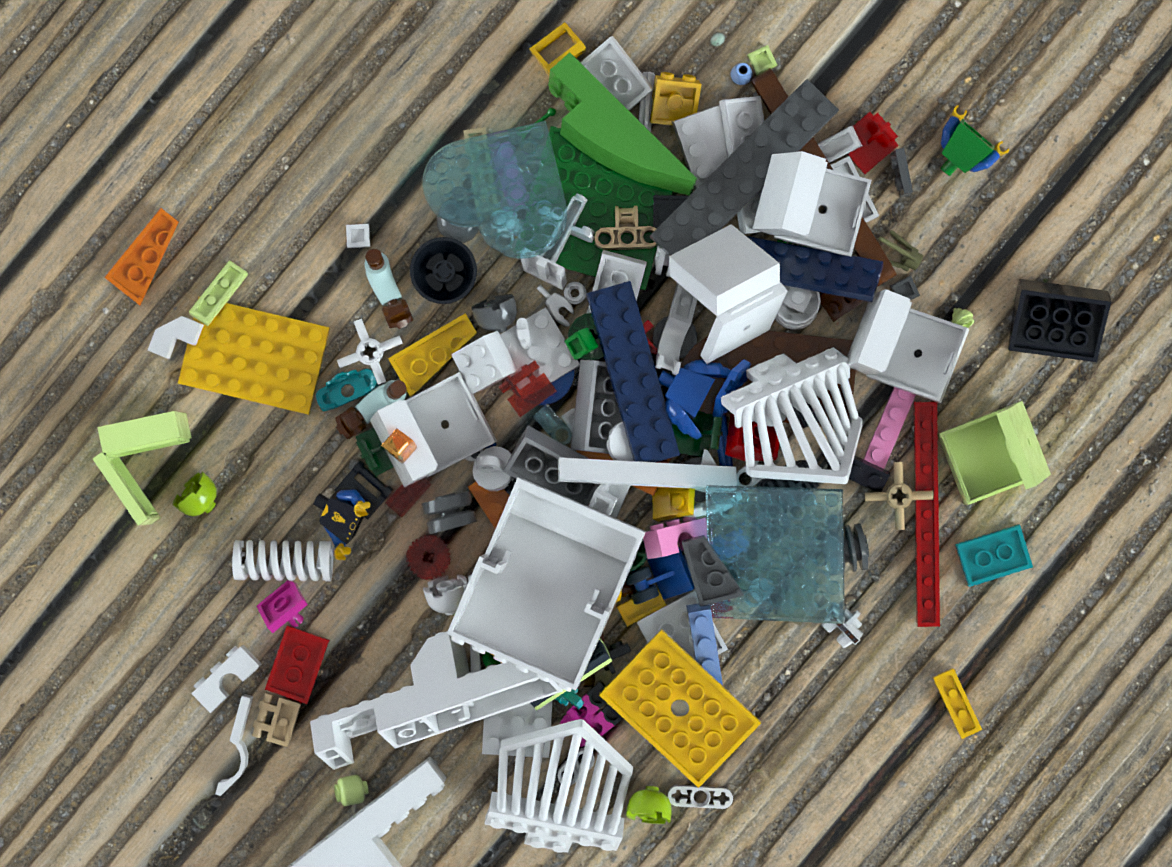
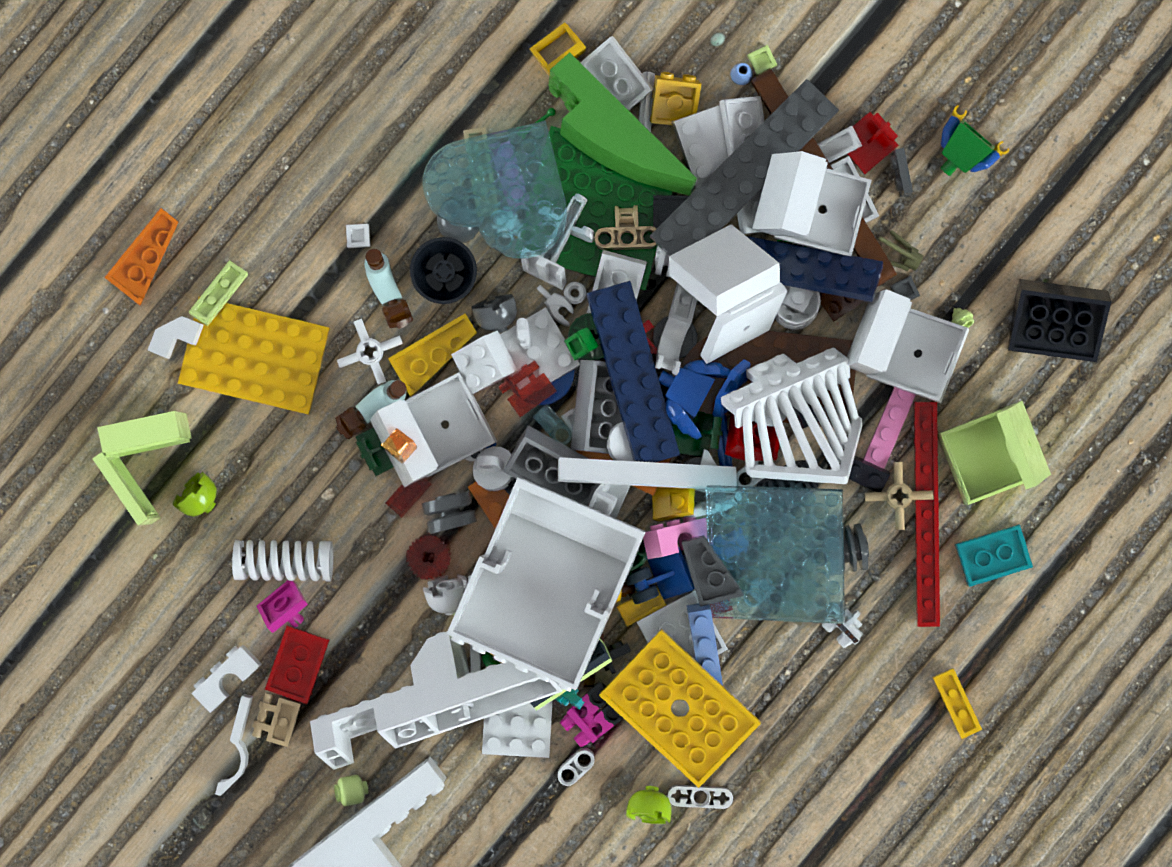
(331, 396): teal piece -> none
(342, 518): torso -> none
(351, 483): black plate -> none
(555, 824): white plate -> none

